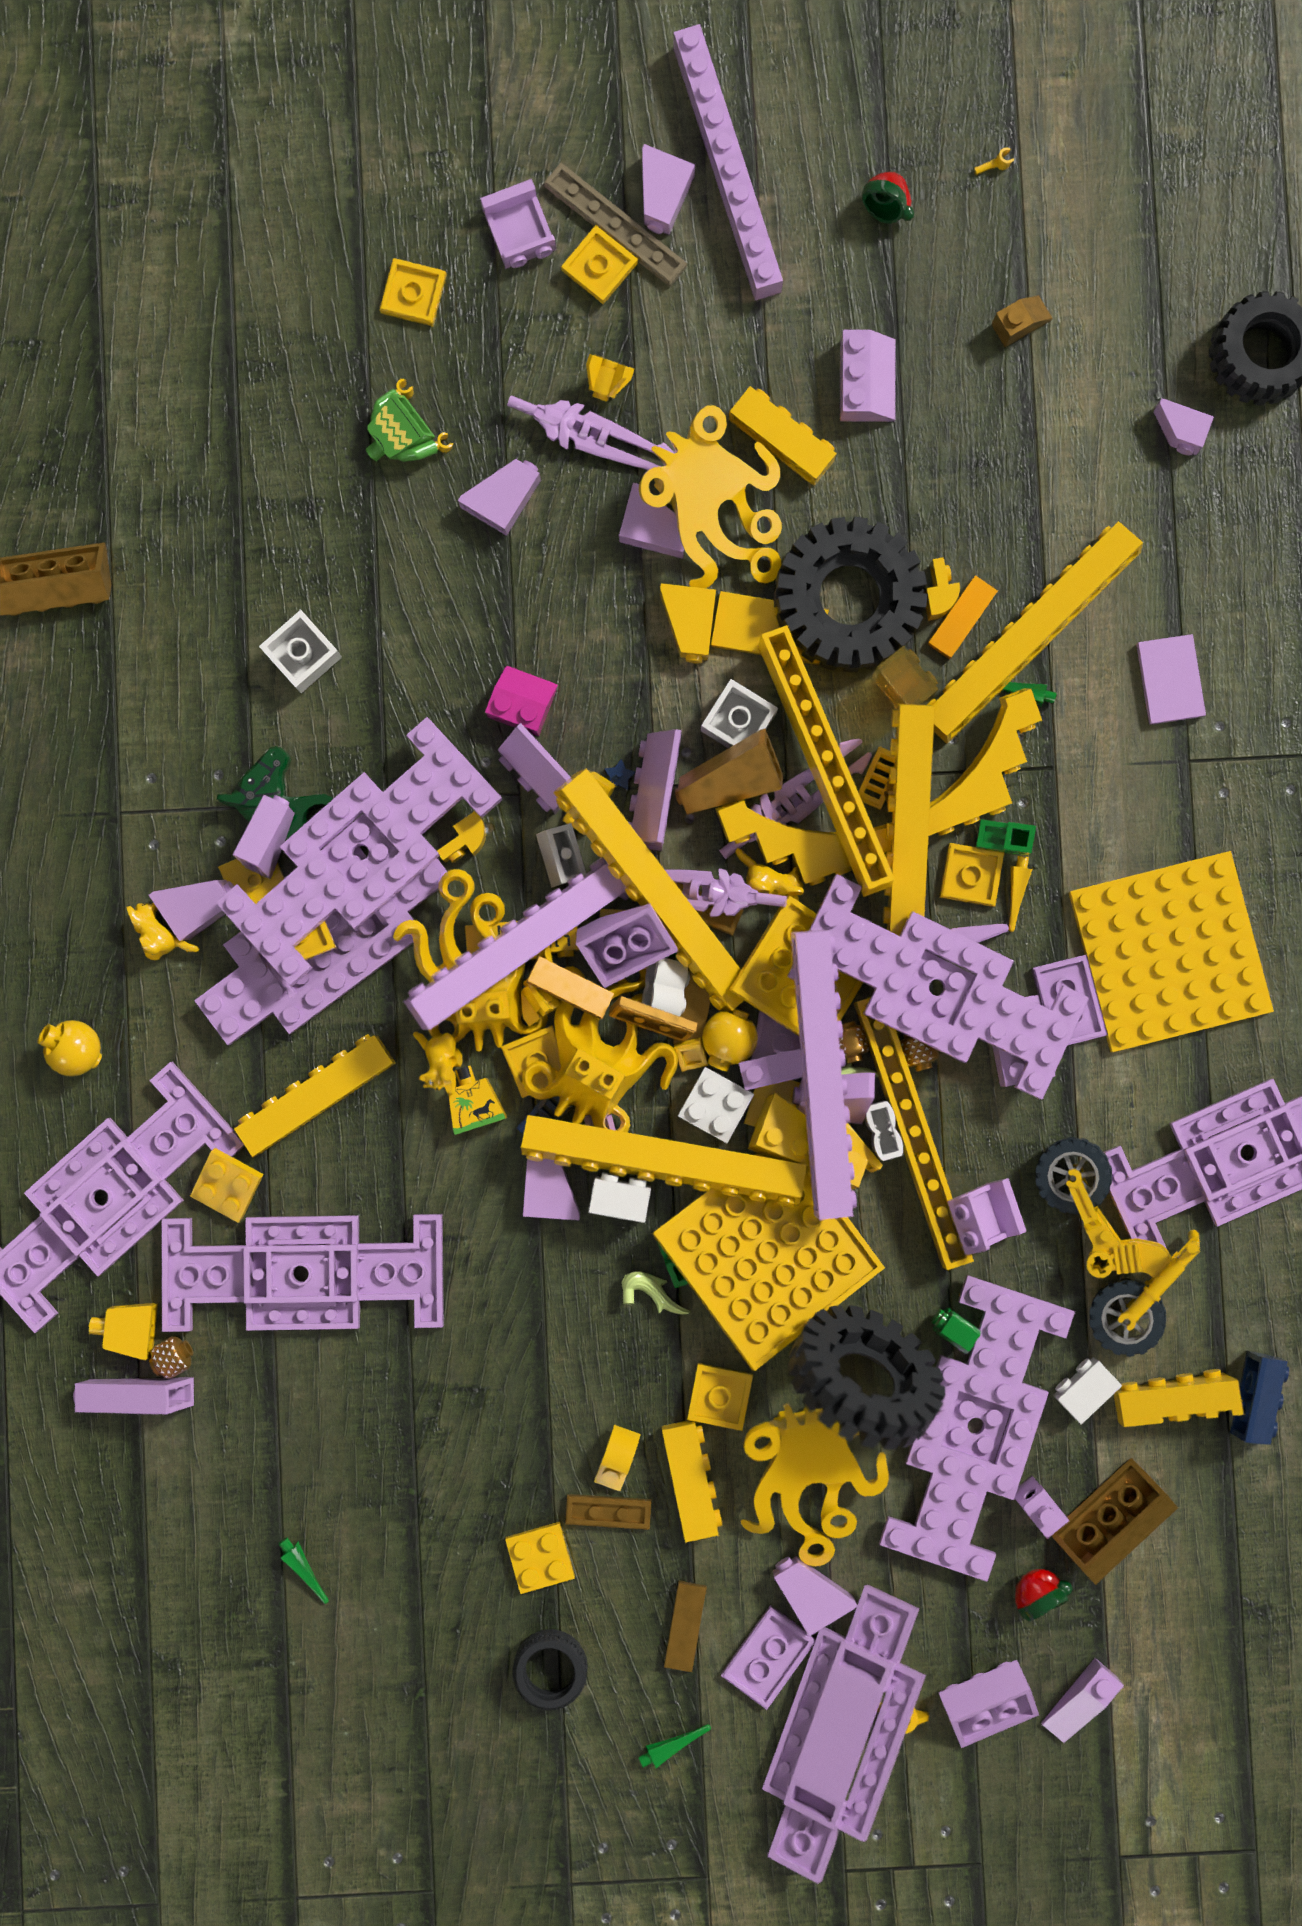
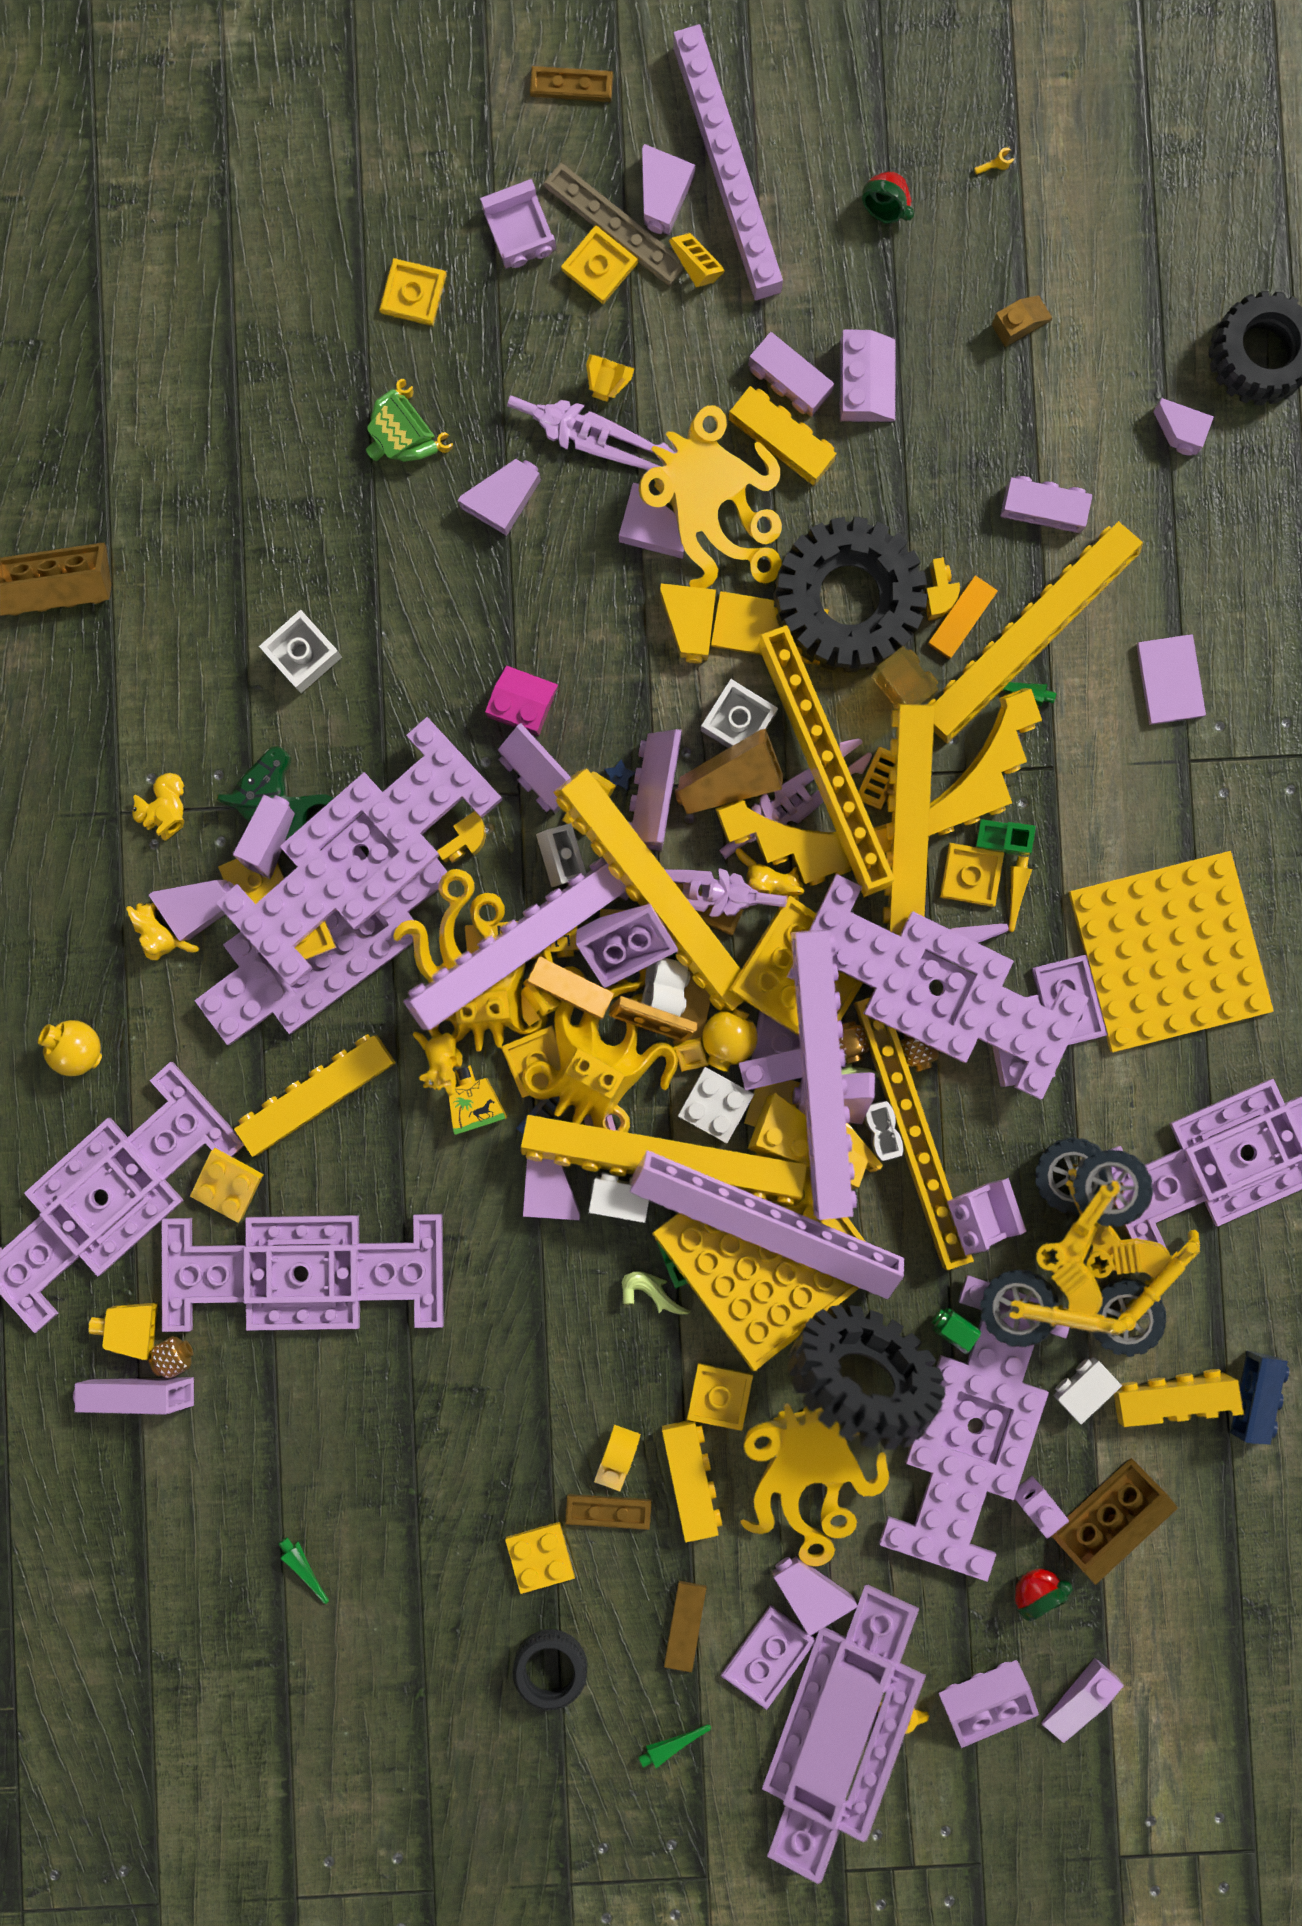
(165, 810): none -> yellow animal
(571, 83): none -> pearl gold tile
(700, 263): none -> yellow slope
(767, 1225): none -> lavender brick
(790, 374): none -> lavender brick
(1046, 504): none -> lavender brick
(1070, 1270): none -> piece

